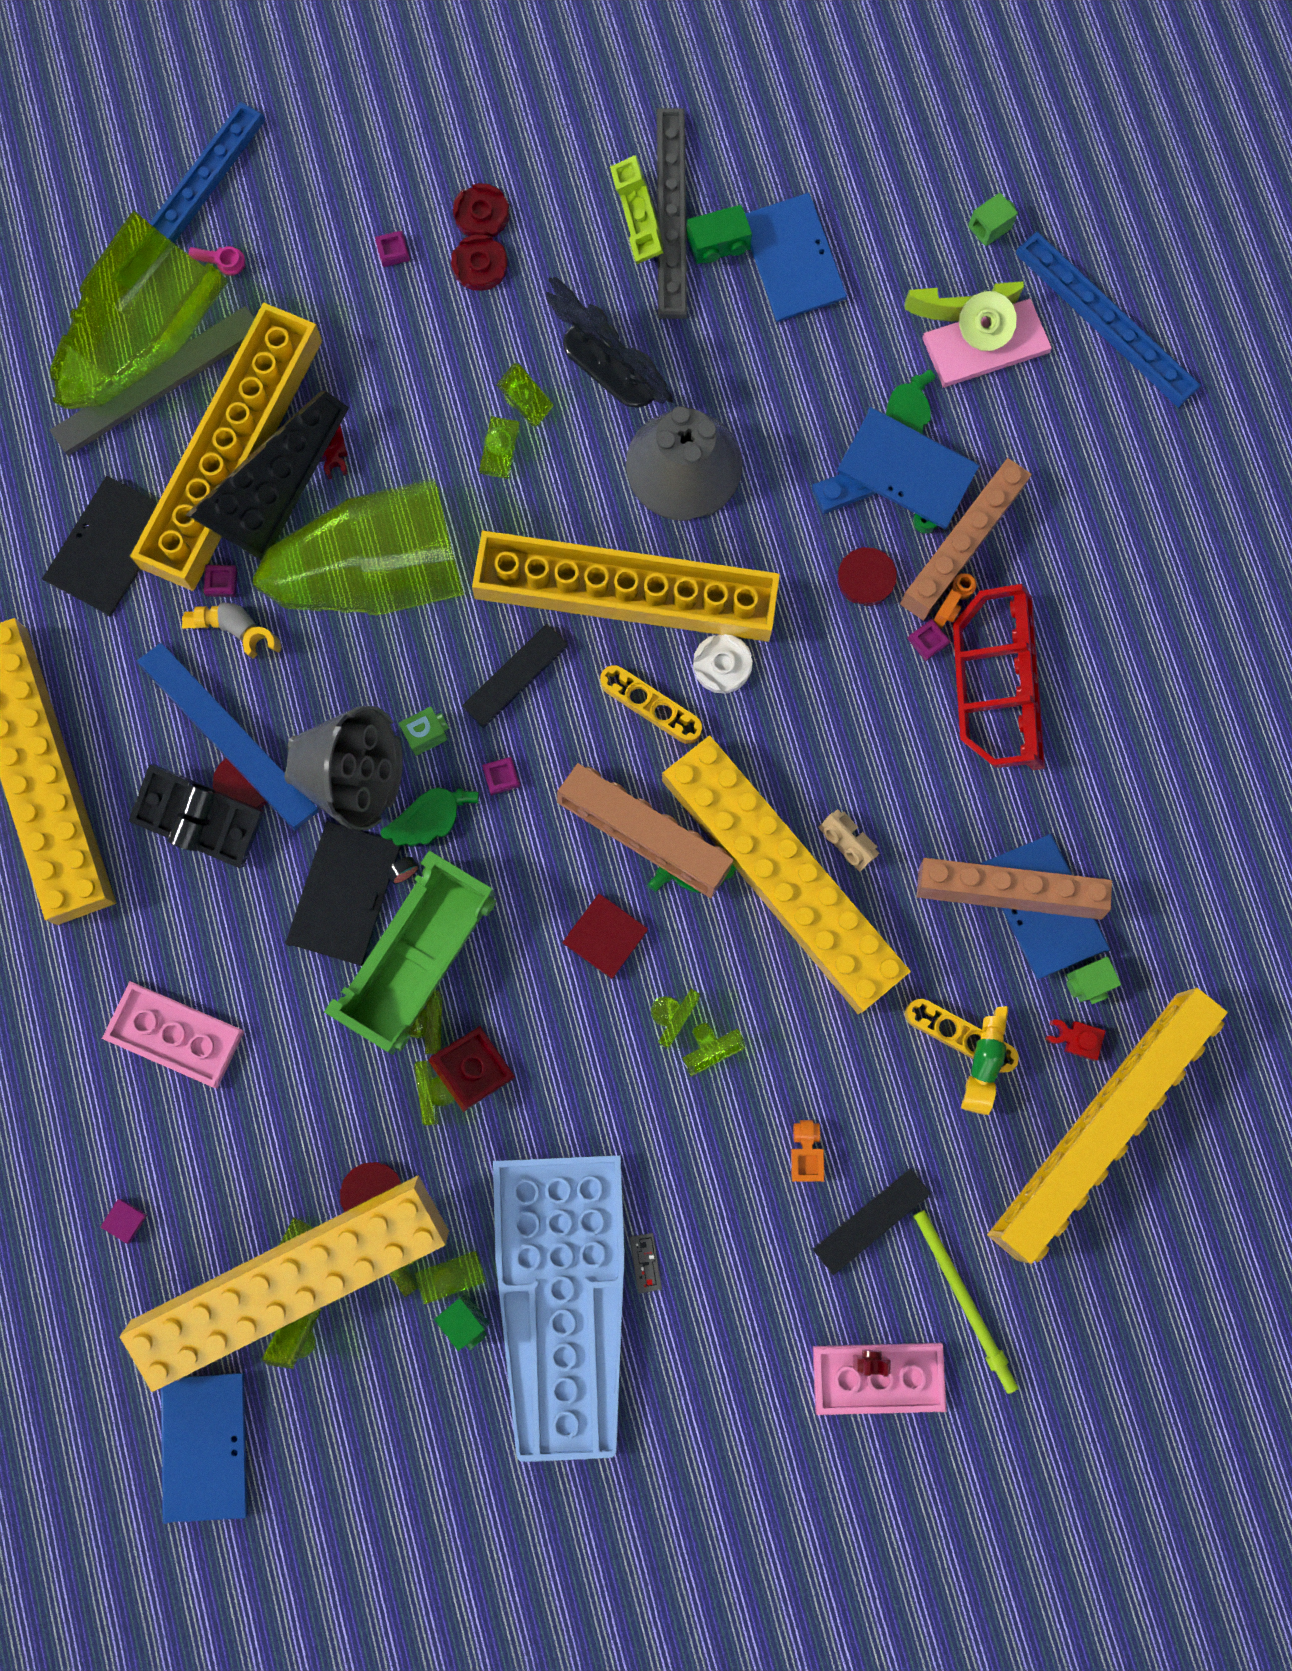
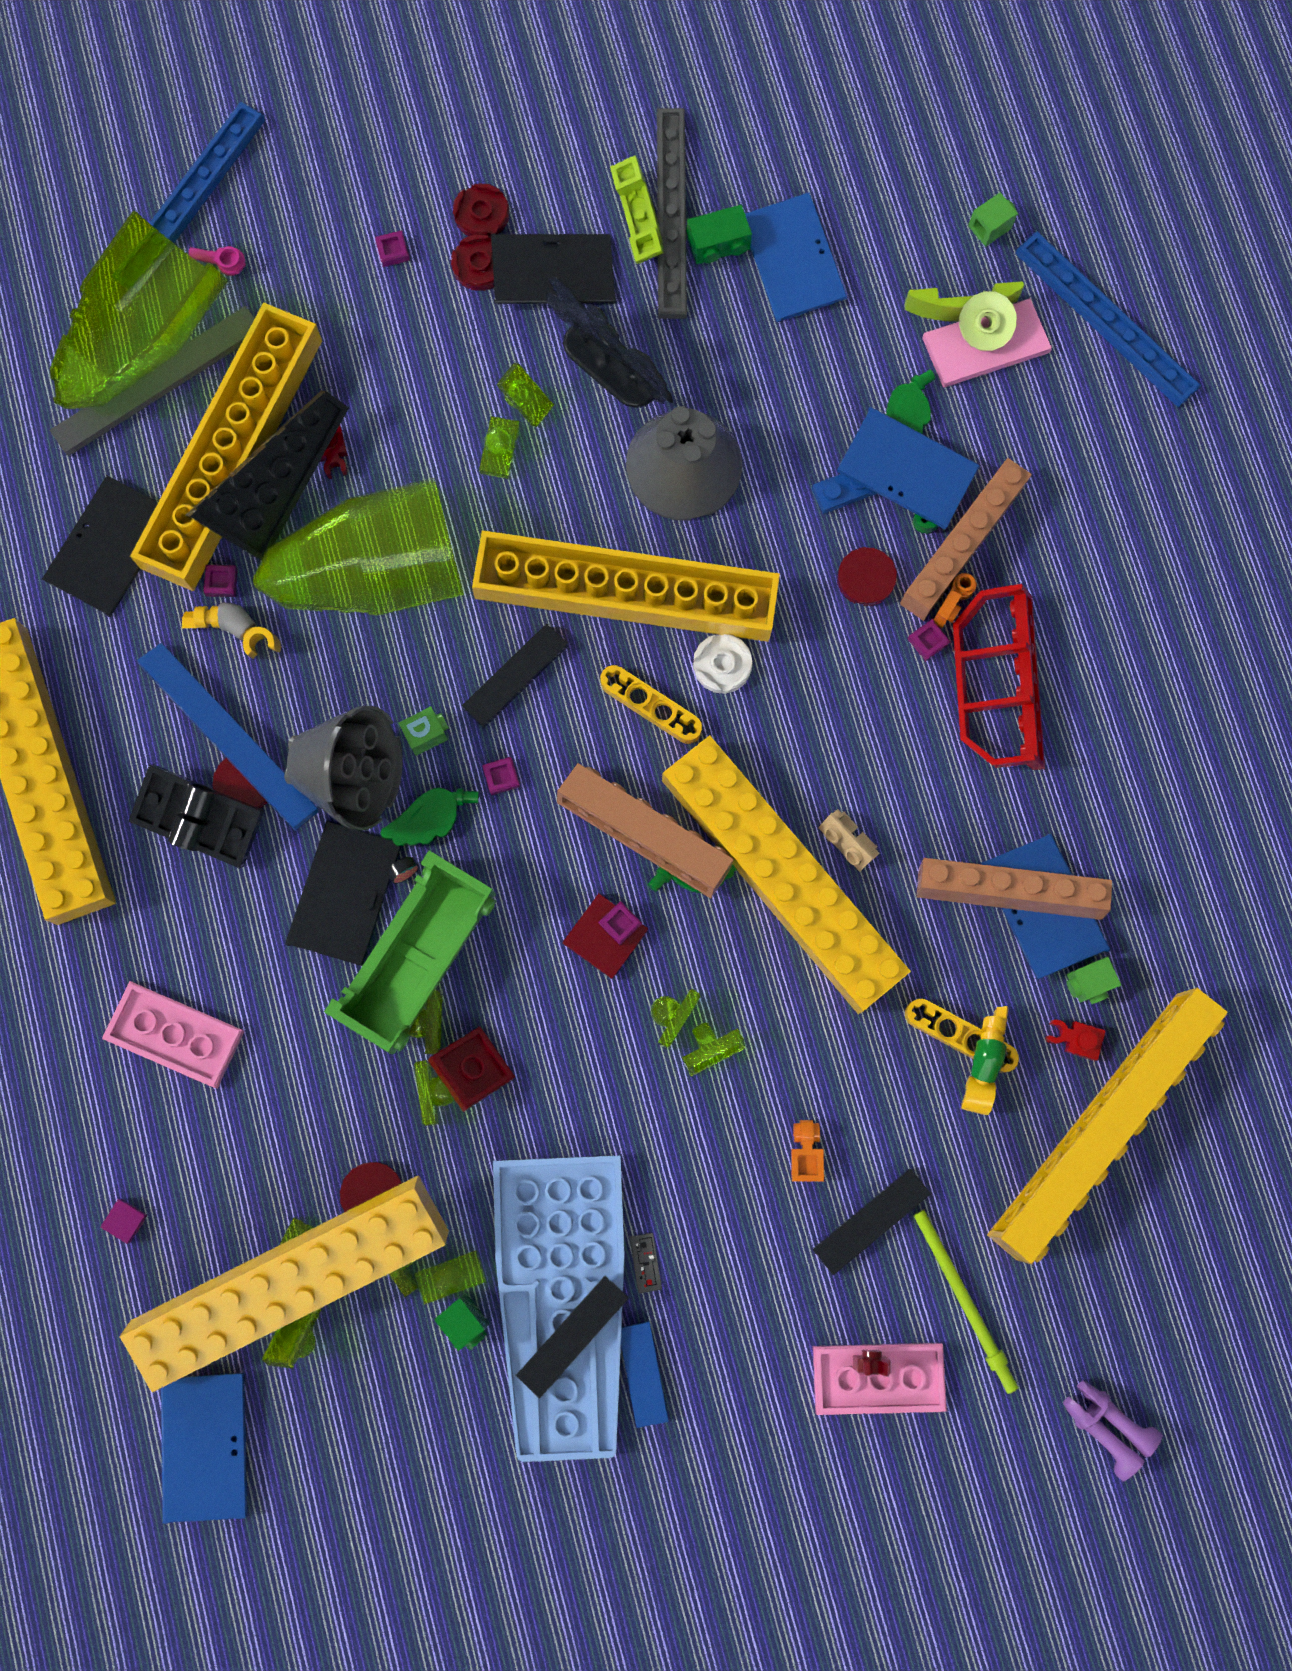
(525, 264): none -> black container
(572, 1336): none -> black tile
(620, 923): none -> magenta tile
(643, 1375): none -> blue tile
(1126, 1459): none -> medium lavender piece

